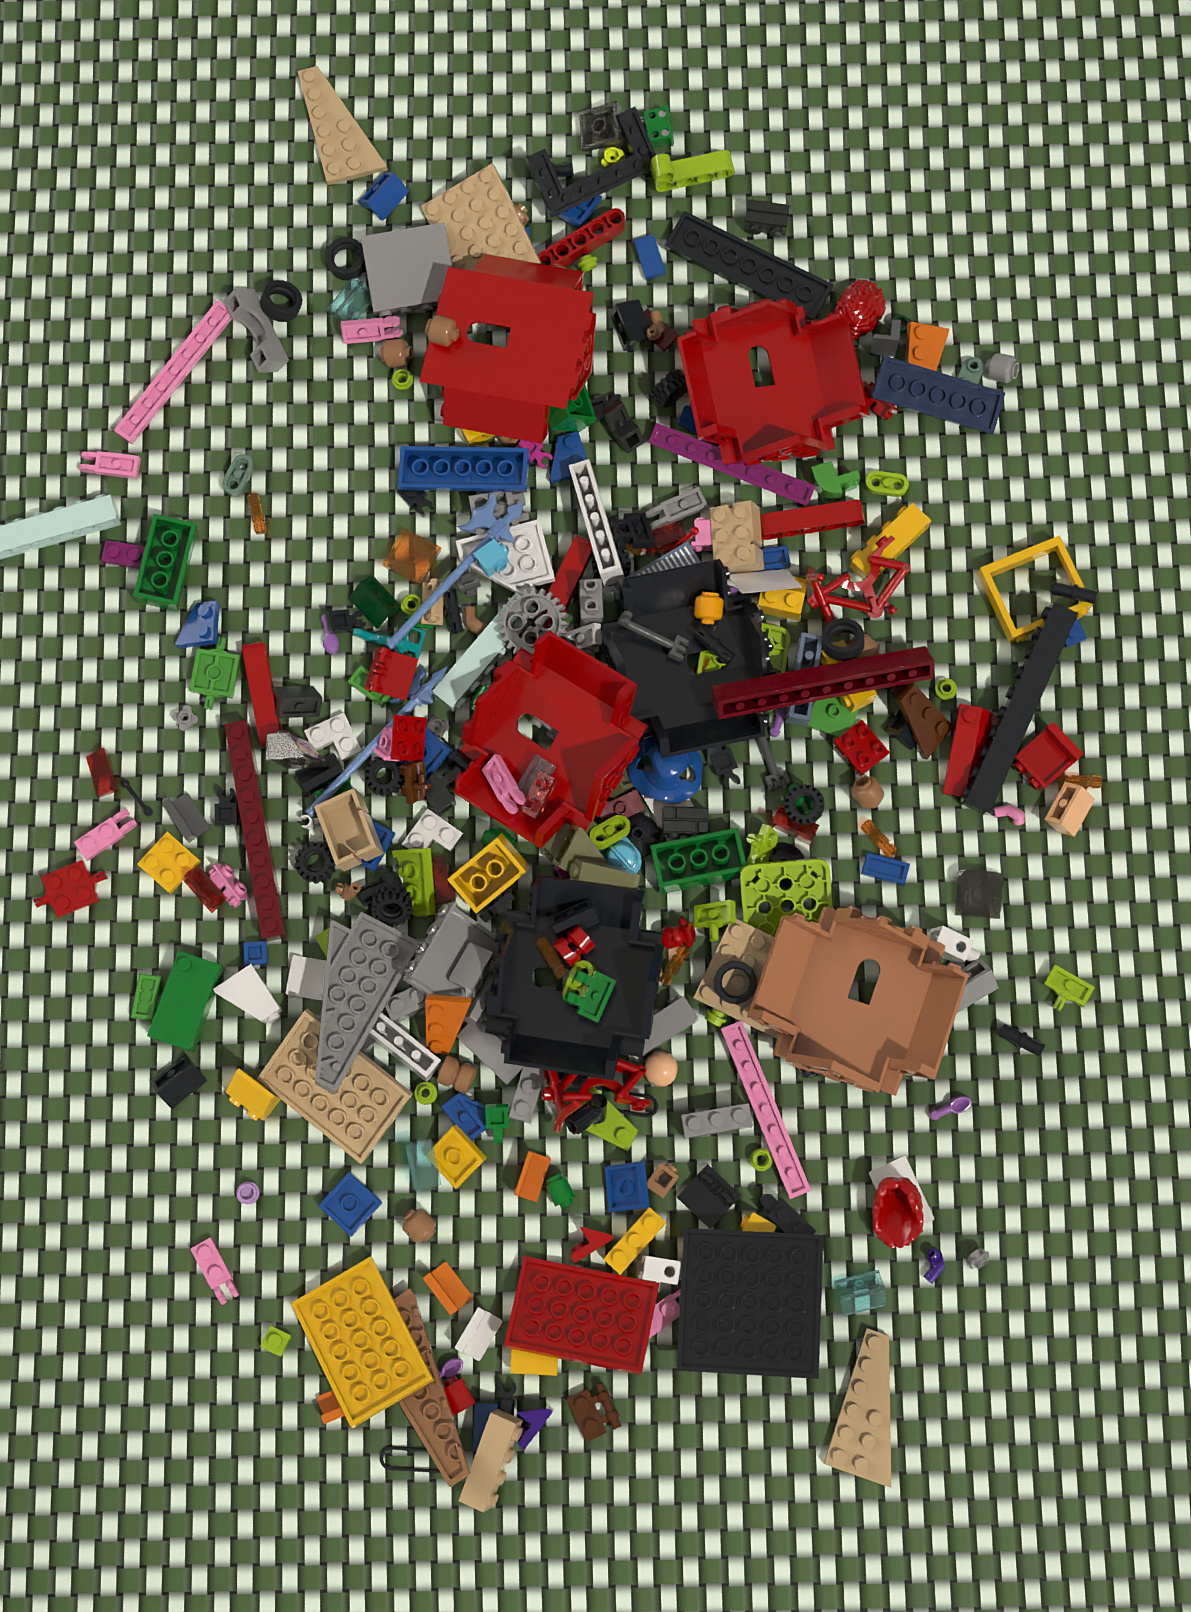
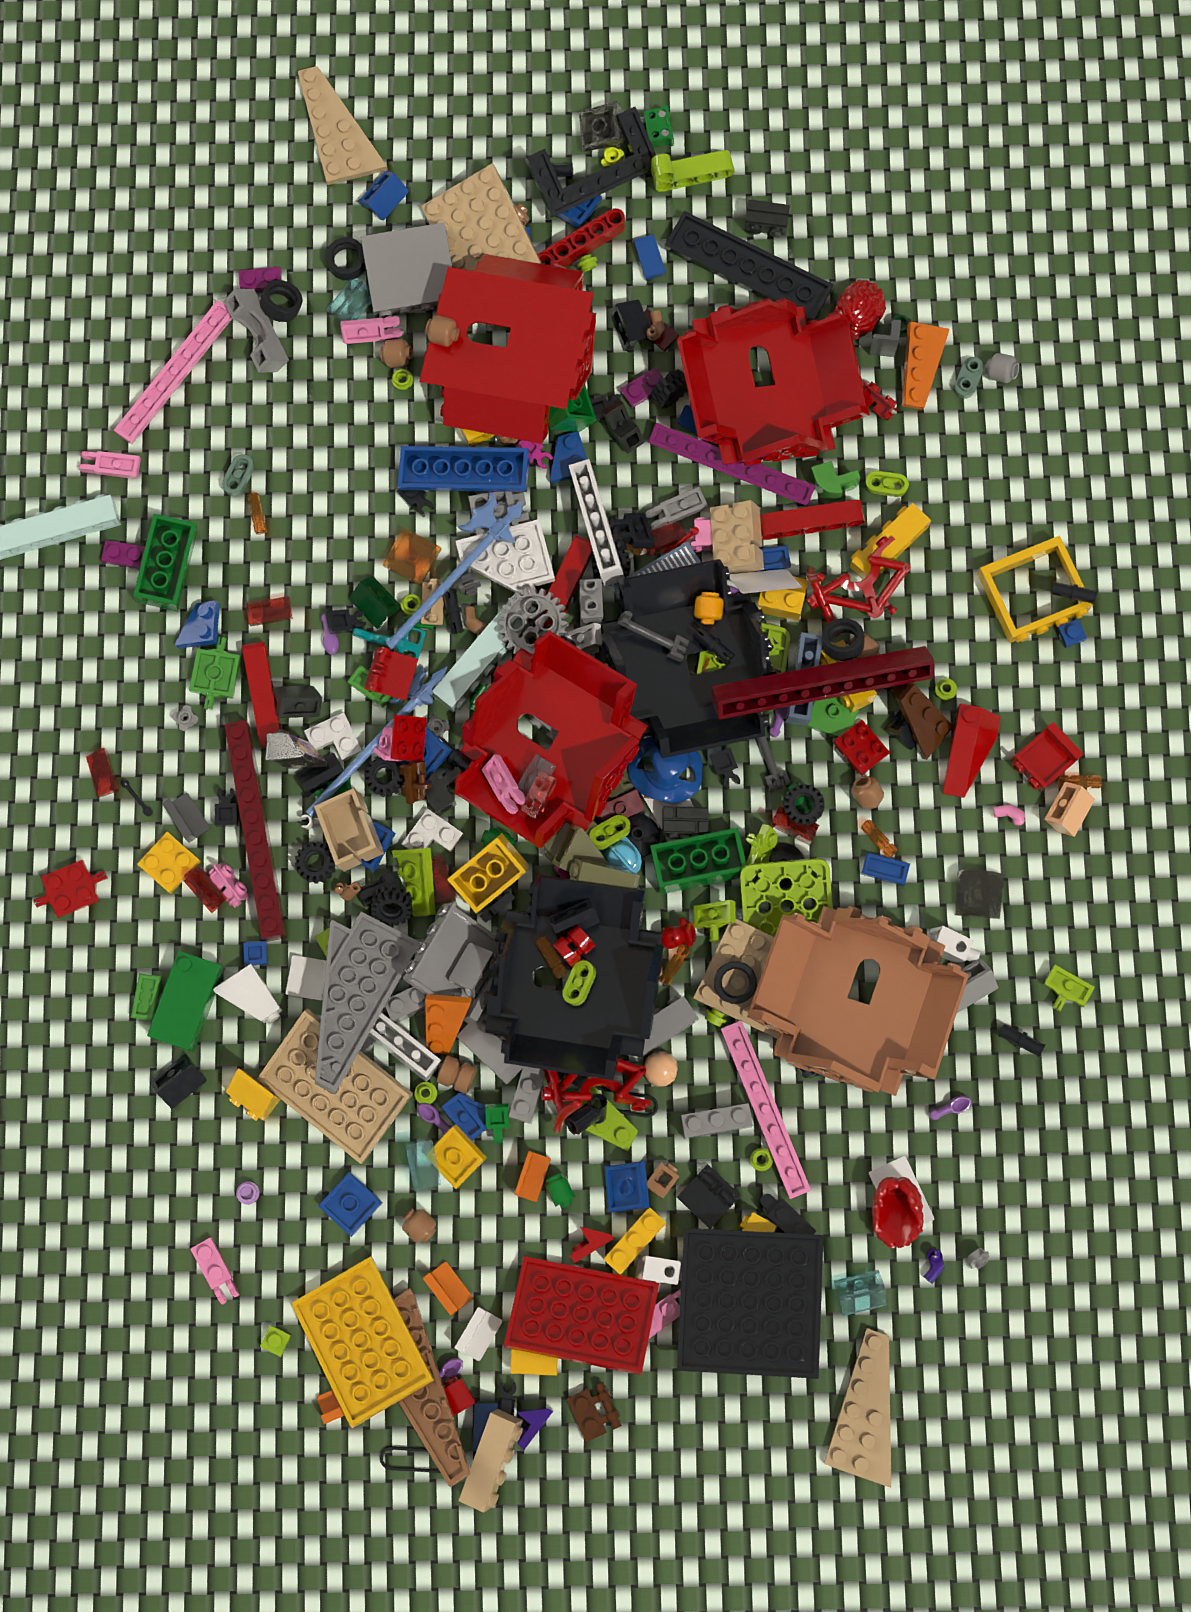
(104, 835): bright pink hinge -> none
(258, 278): none -> magenta plate
(269, 611): none -> clear red plate
(431, 1115): none -> medium lavender piece
(492, 557): medium azure brick -> none
(595, 997): green plate -> none
(641, 388): none -> magenta plate
(937, 395): dark blue plate -> none
(1019, 708): black brick -> none

